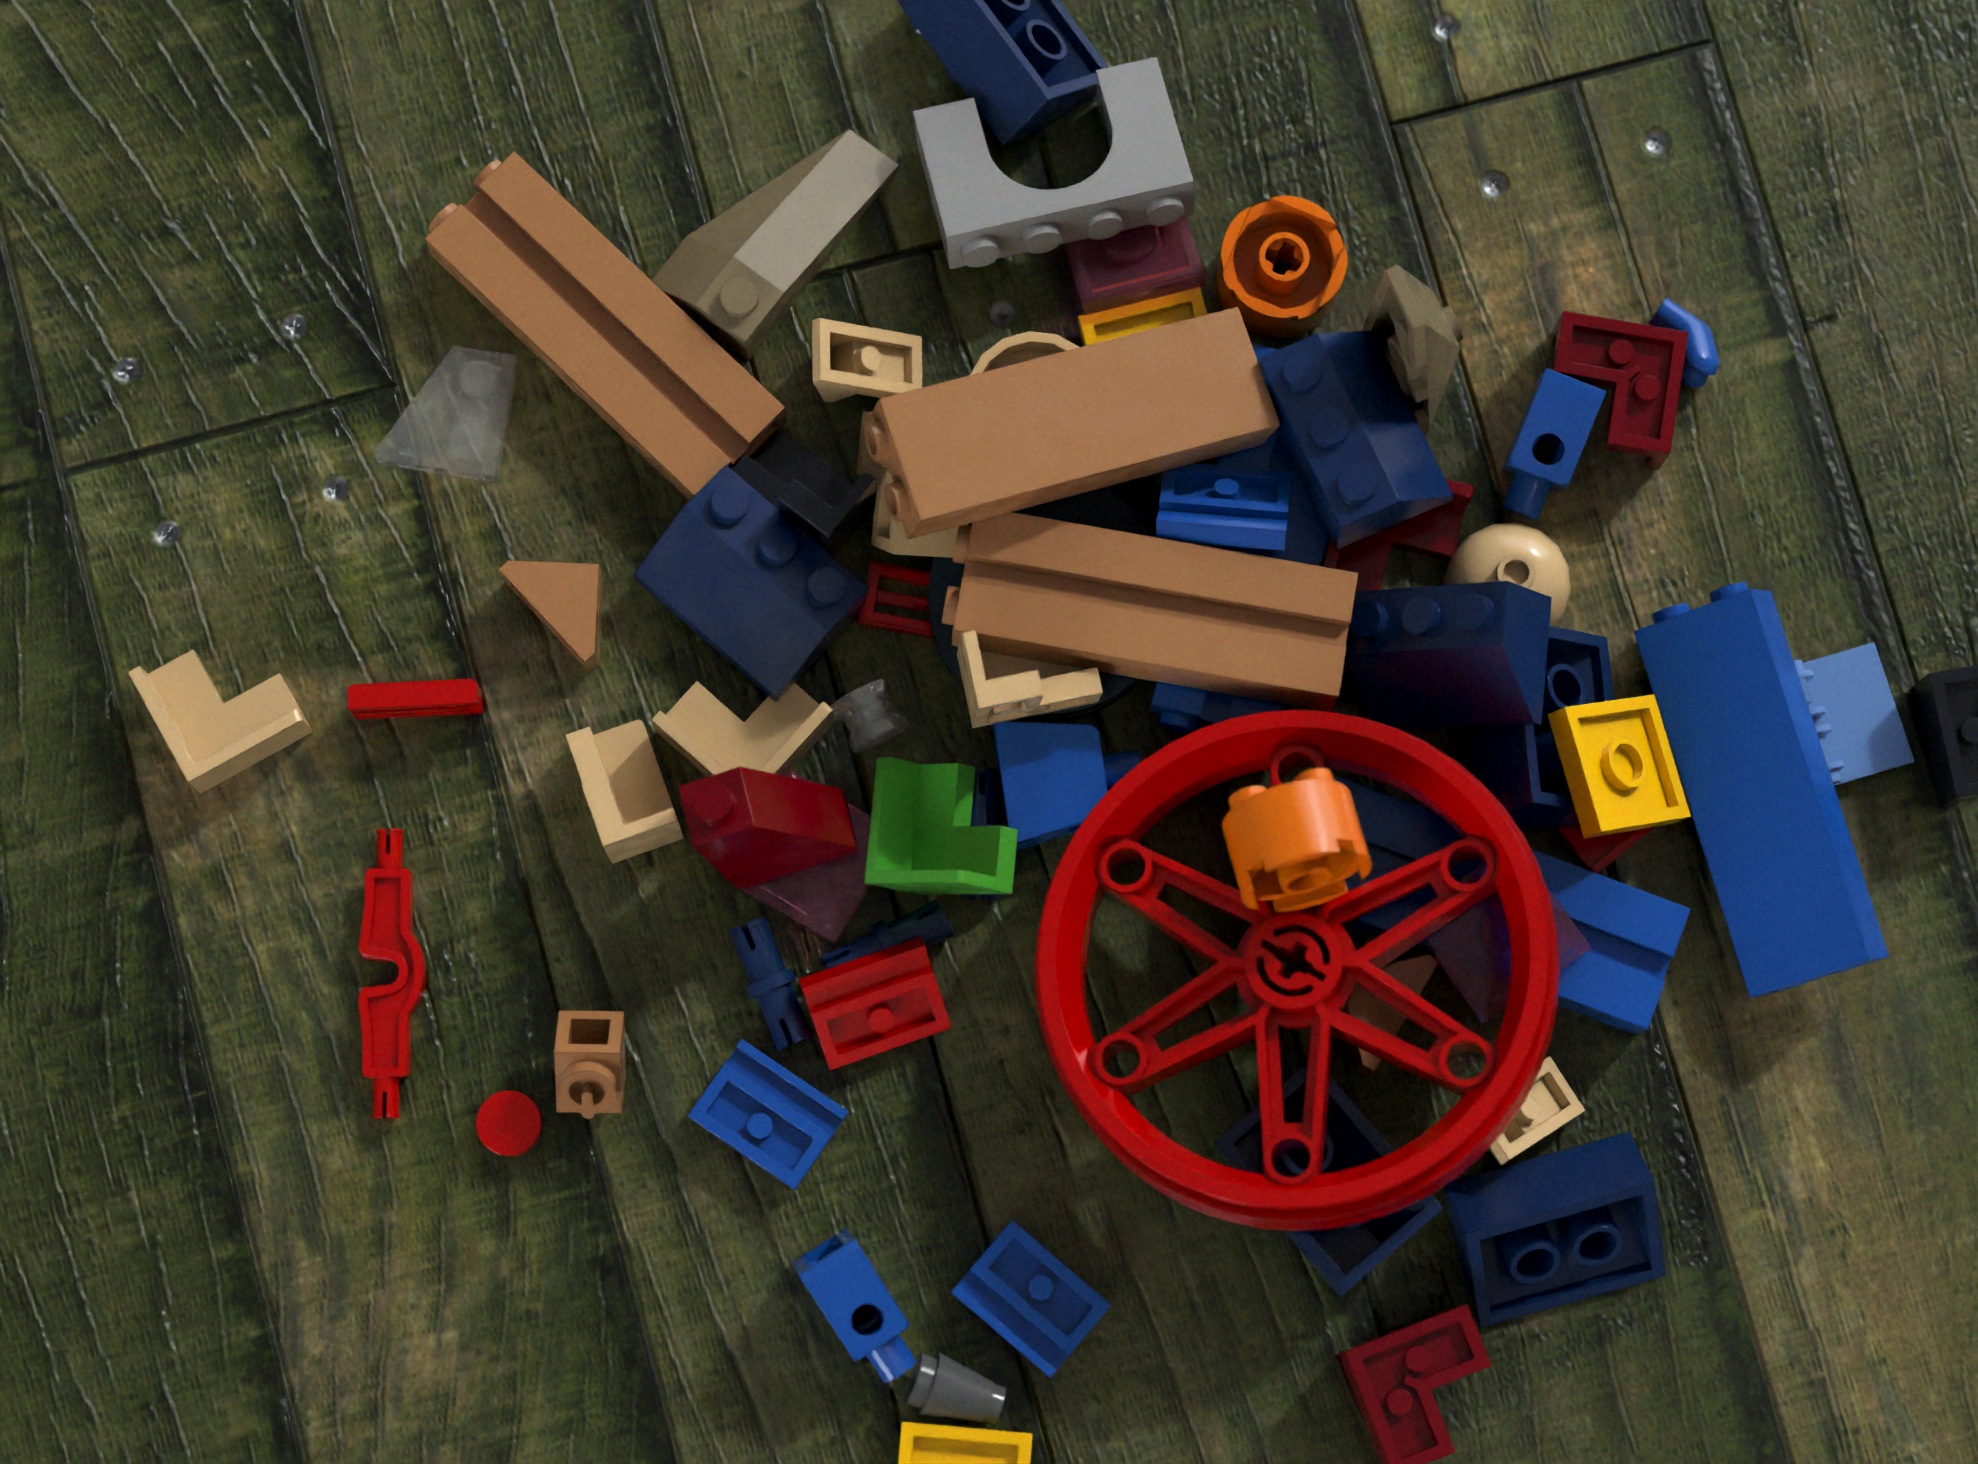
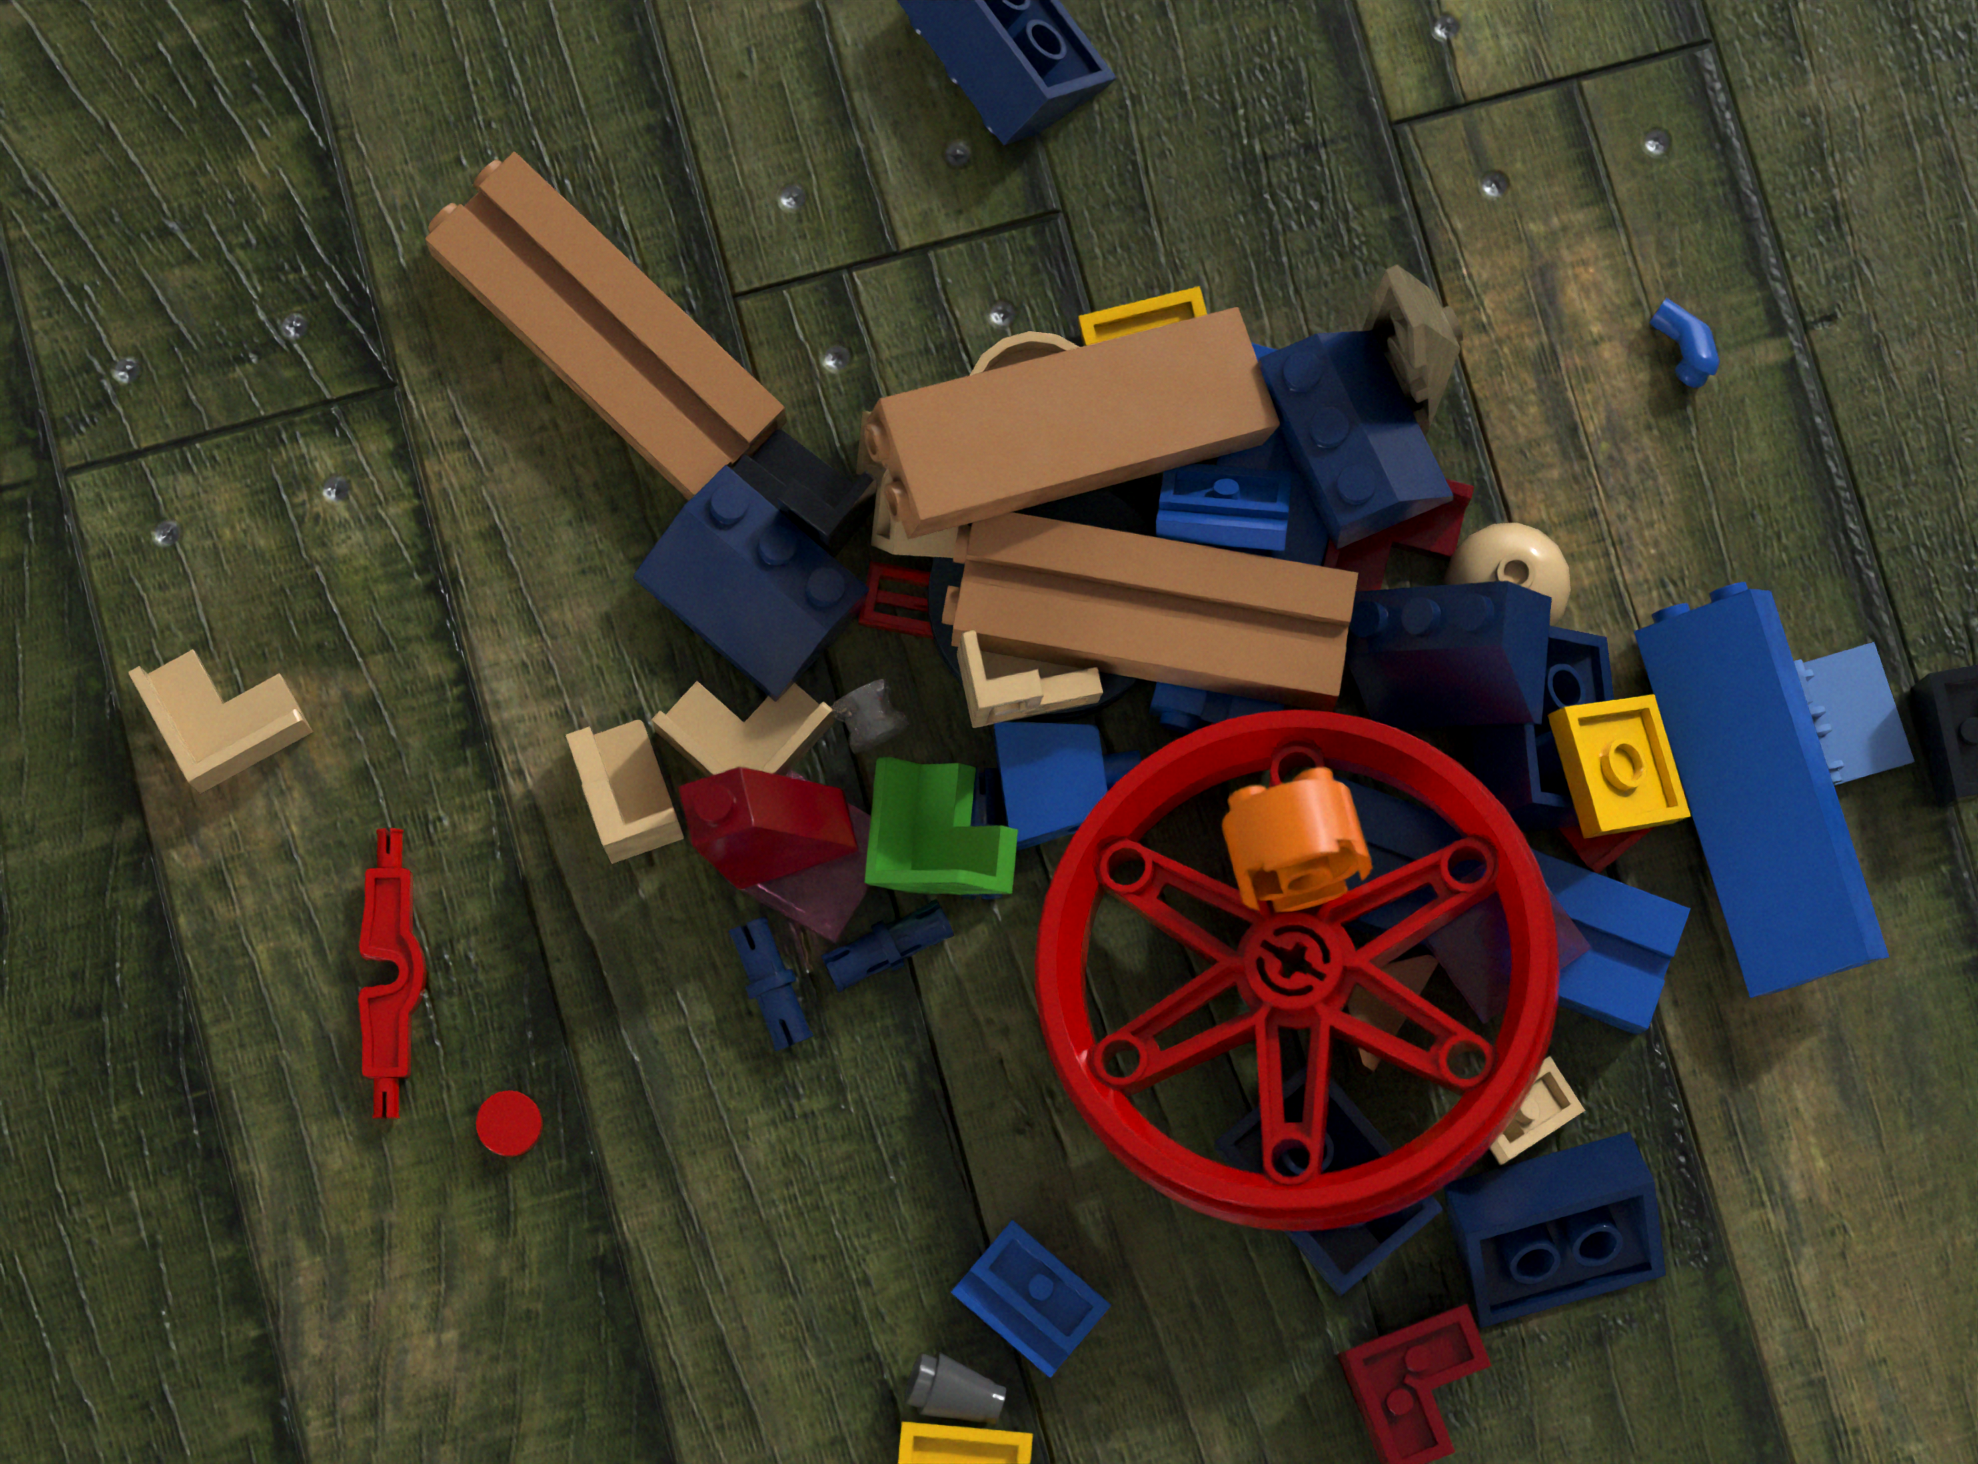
(415, 699): red tile -> none
(456, 417): clear wing -> none
(565, 600): medium nougat slope -> none
(590, 1062): medium nougat brick -> none
(764, 251): dark tan wedge -> none
(768, 1114): blue plate -> none
(841, 1282): blue torso -> none
(863, 360): tan slope -> none
(875, 1003): red plate -> none
(993, 217): light grey arch -> none
(1134, 266): clear pink plate -> none
(1288, 231): orange brick -> none
(1562, 415): blue torso -> none
(1640, 366): dark red panel -> none

